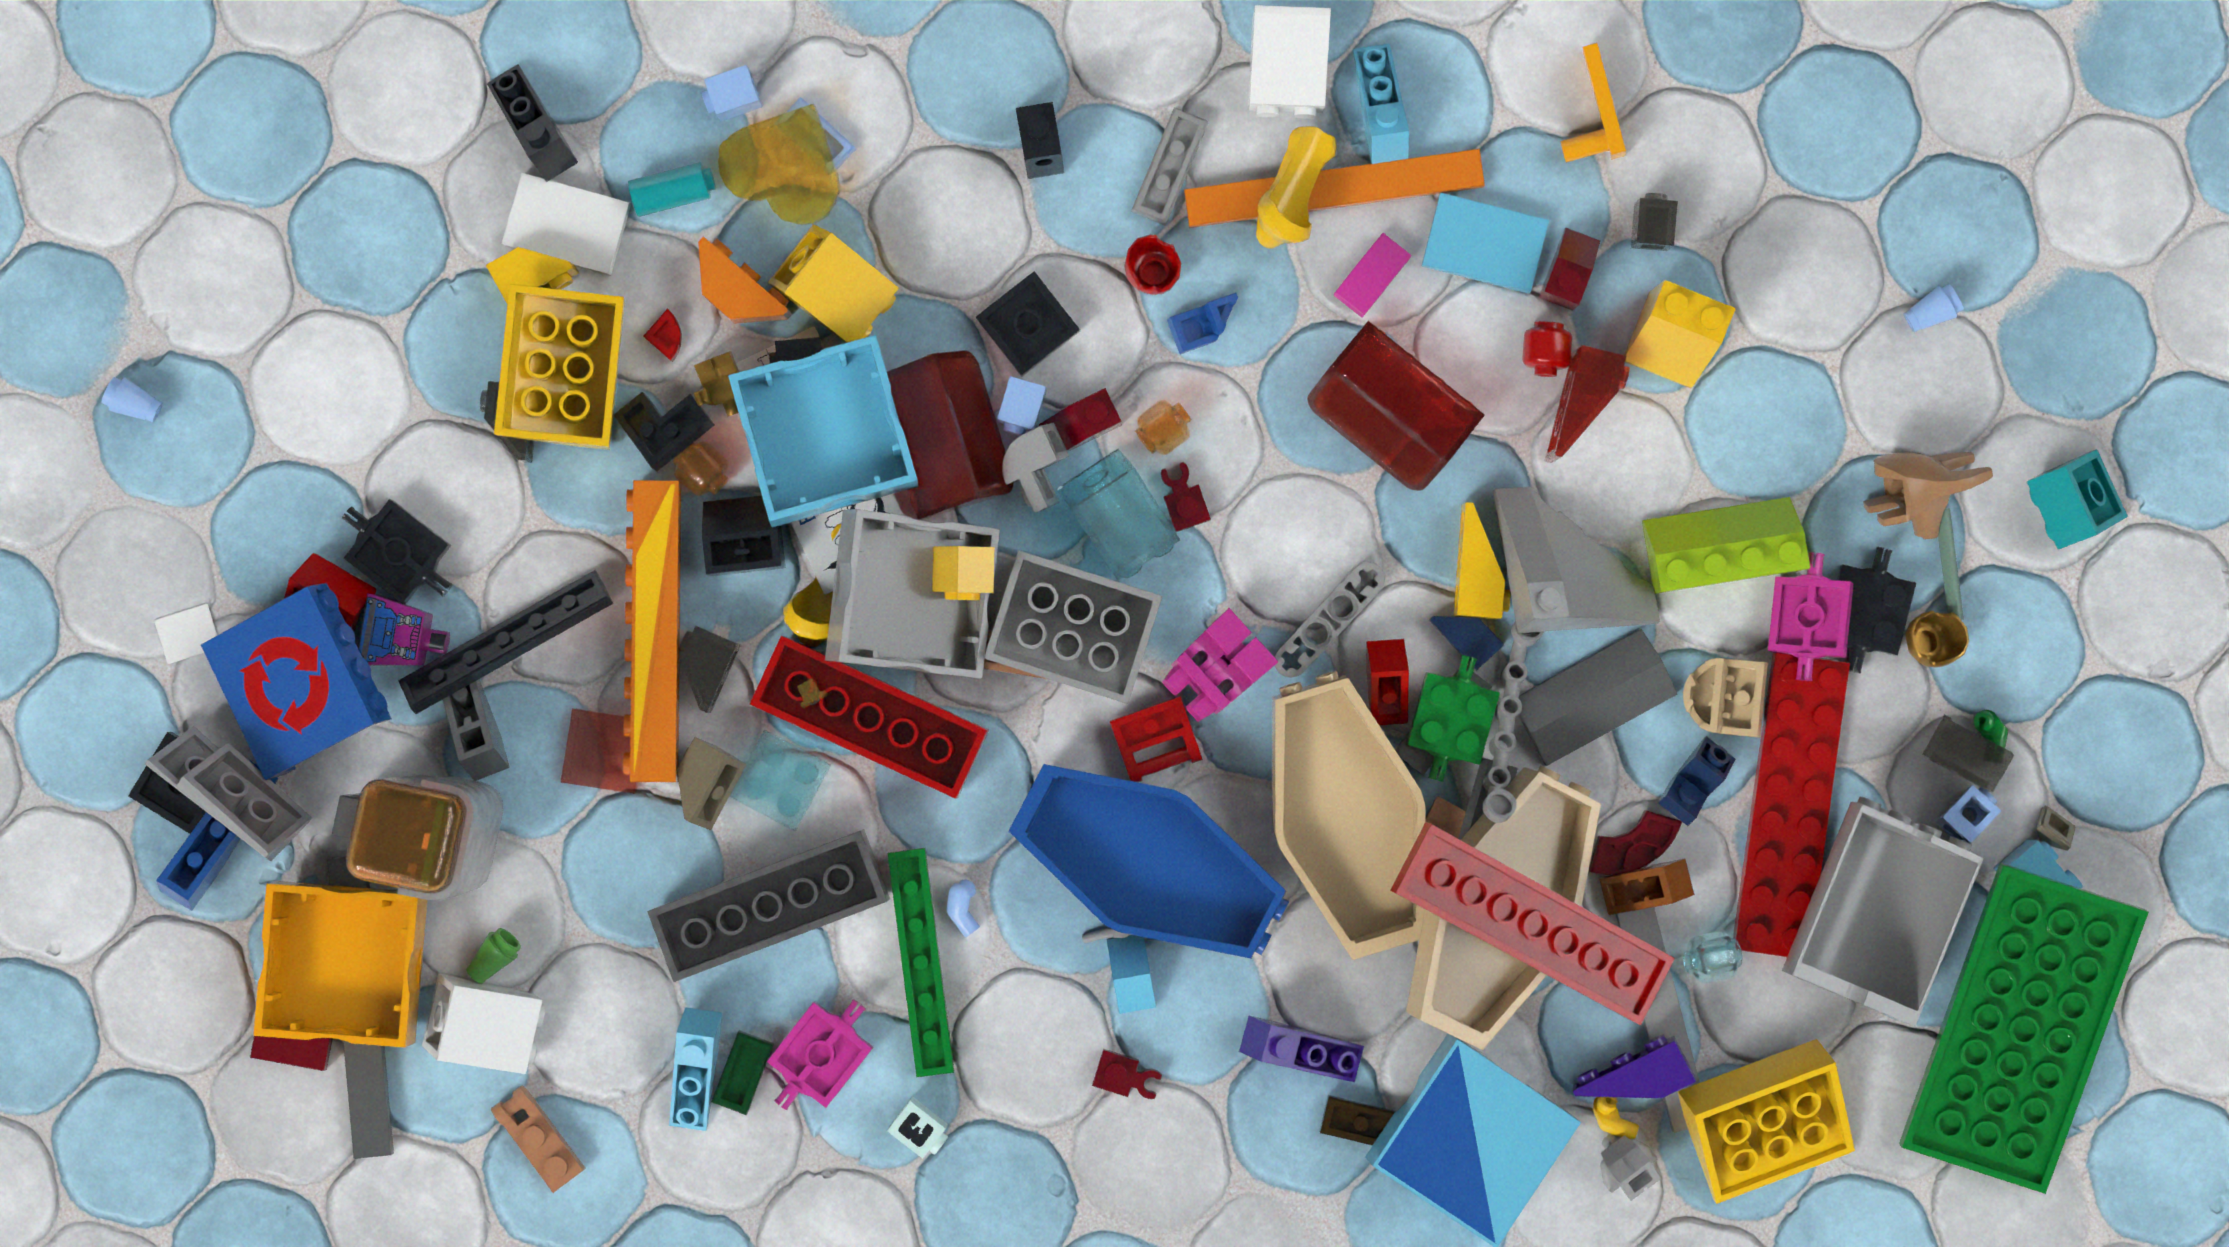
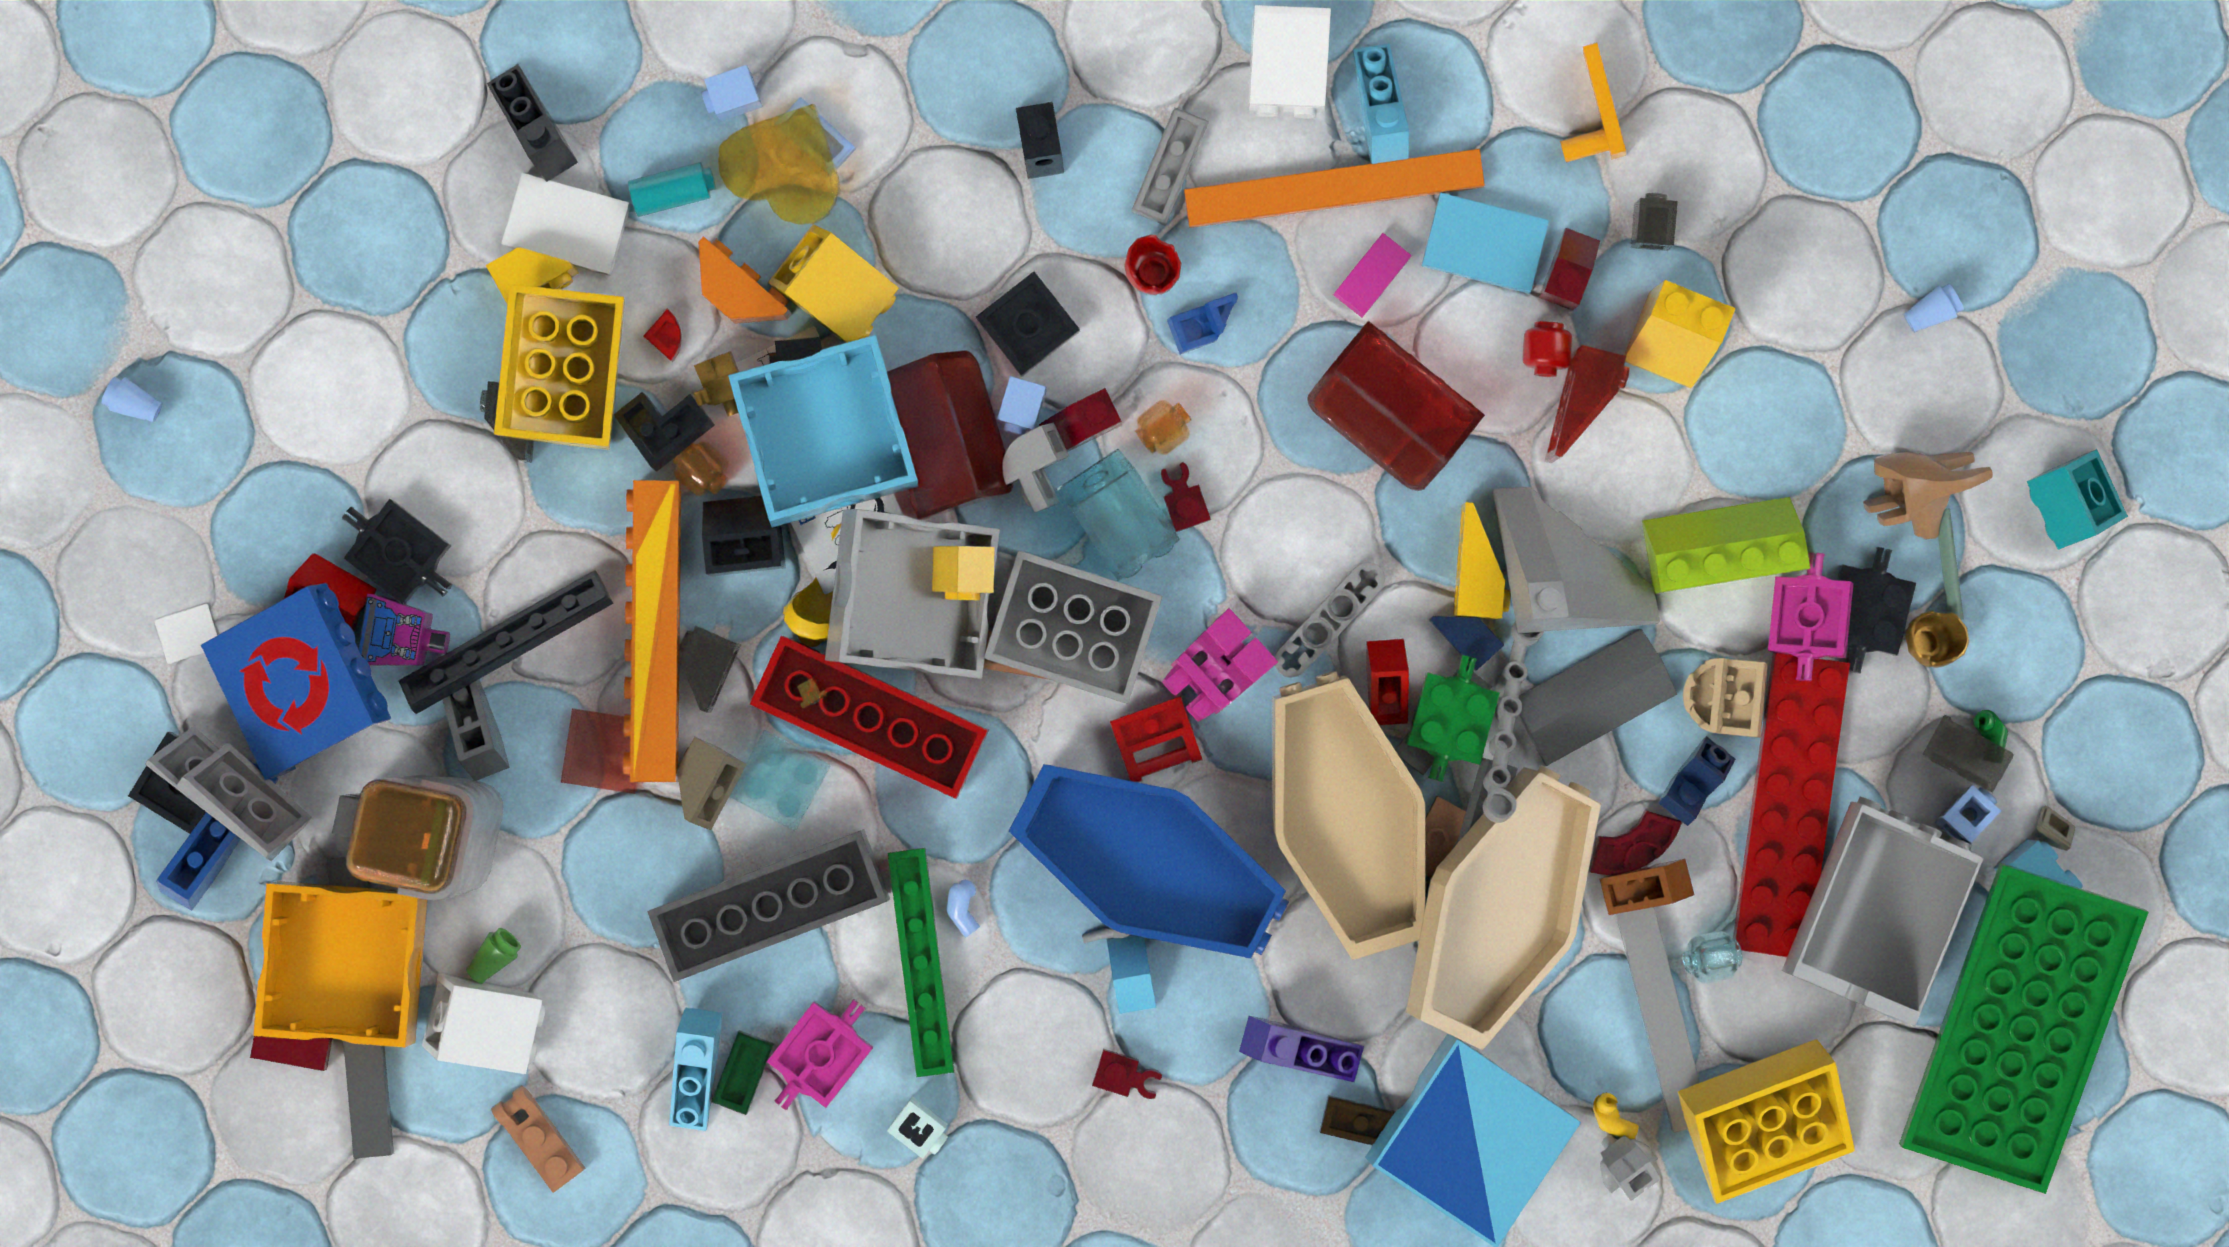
(1284, 206): yellow hair -> none
(1532, 923): plate -> none
(1647, 1074): dark purple slope -> none

